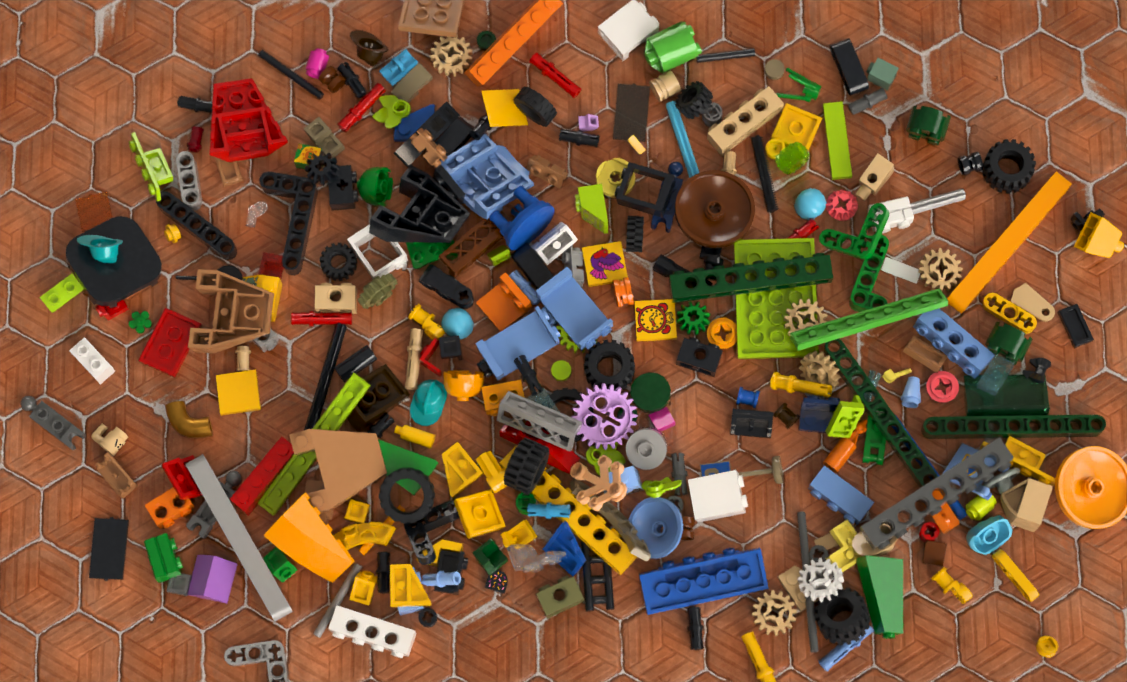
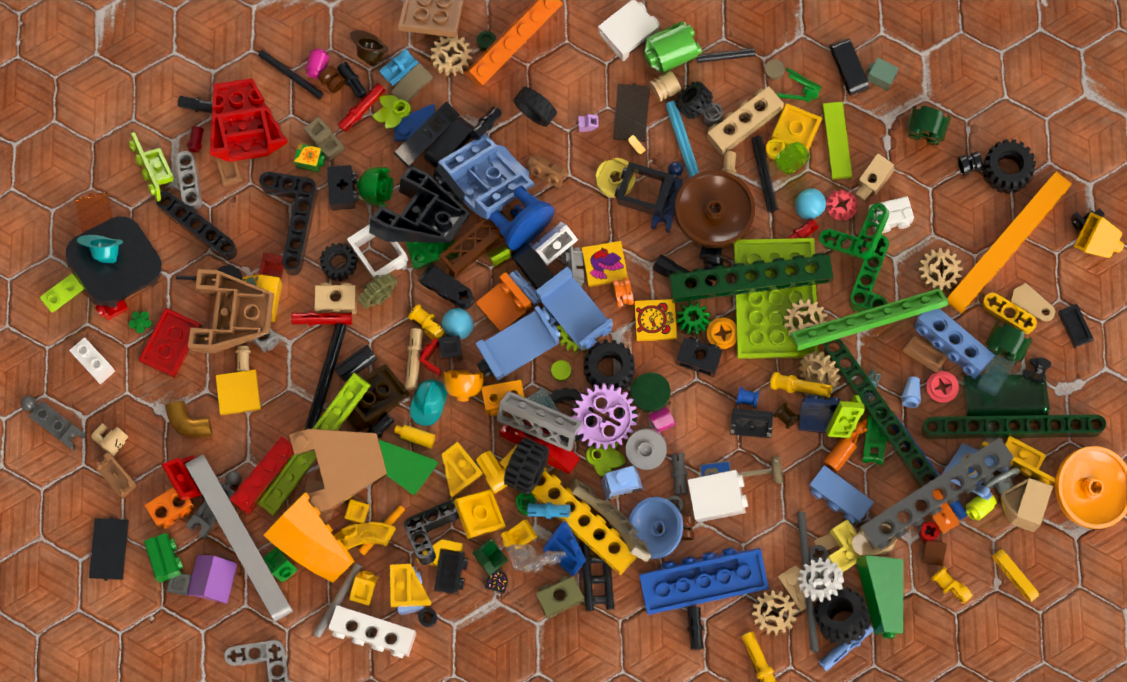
(172, 233): yellow plate -> none
(255, 211): clear arm -> none
(315, 165): black gear -> none
(383, 572): black axle -> none
(393, 512): black tyre -> none
(434, 153): medium nougat hinge -> none
(441, 579): light blue axle -> none
(501, 108): yellow sticker -> none
(528, 375): black pin -> none
(555, 75): red pin -> none
(579, 137): black pin -> none
(592, 206): lime slope -> none
(615, 491): light nougat plant -> none
(634, 234): black tyre -> none
(657, 488): lime plate -> none
(867, 101): dark grey axle -> none
(889, 376): light yellow hand -> none
(900, 270): white sticker -> none
(938, 201): light grey axle -> none
(989, 535): medium azure piece -> none
(1047, 646): yellow tile -> none

